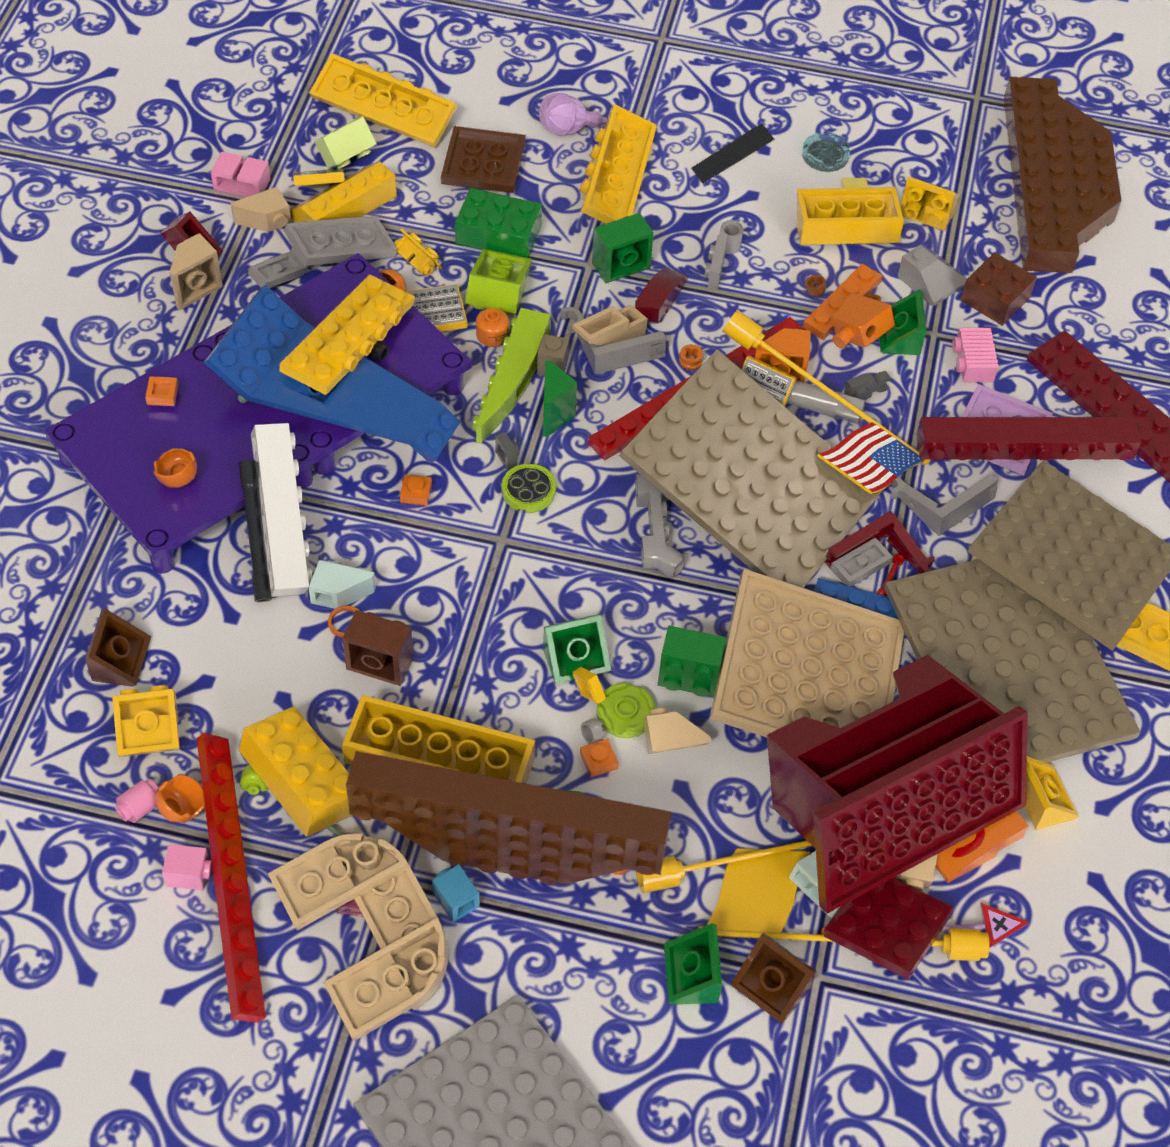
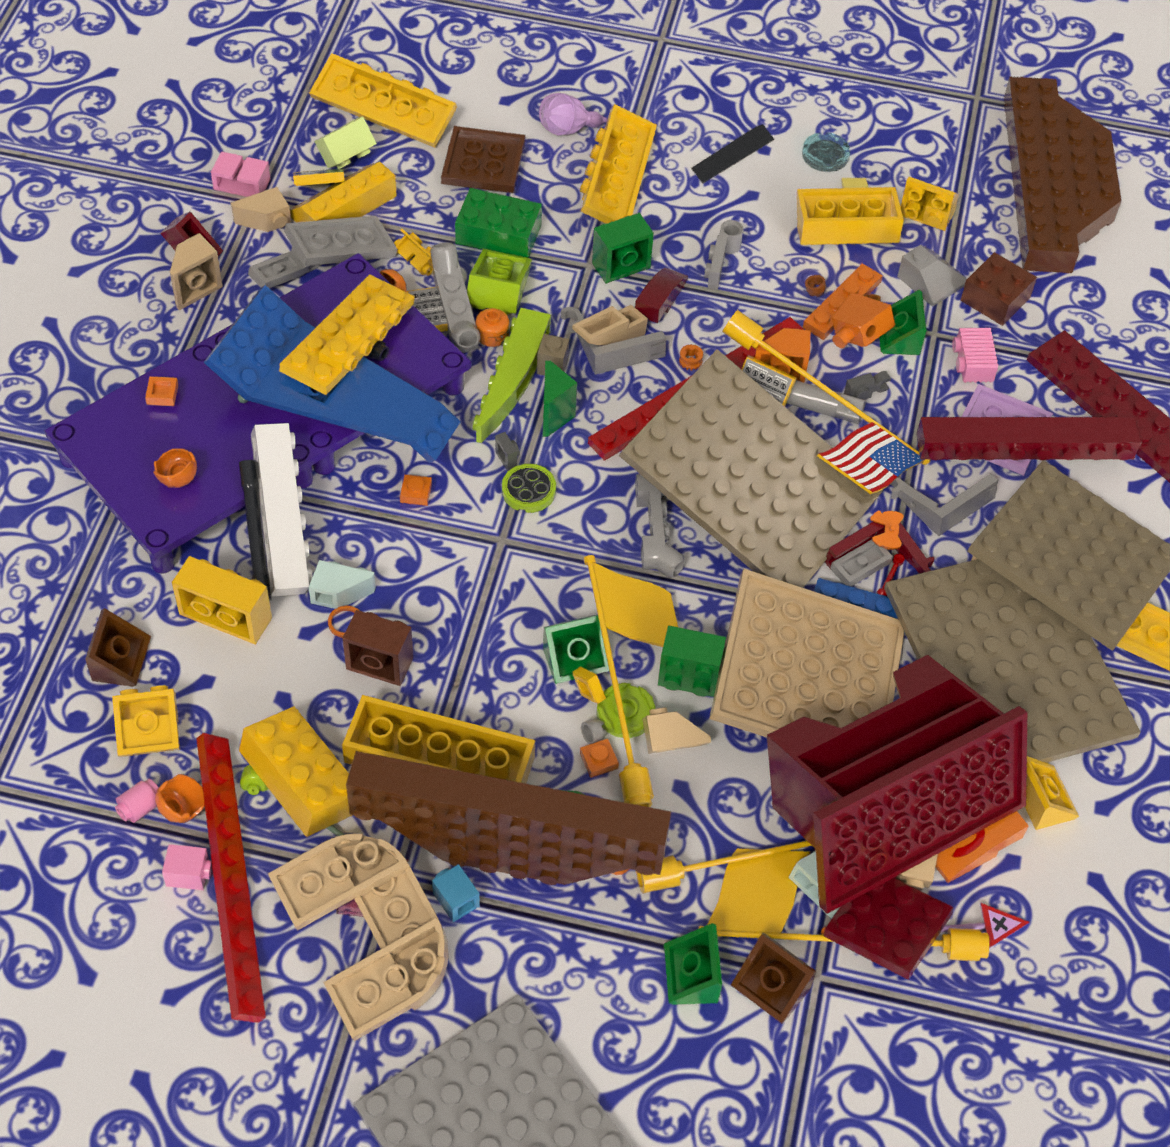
(222, 599): none -> yellow brick
(454, 297): none -> light grey plate
(642, 614): none -> yellow flag
(891, 520): none -> orange piece

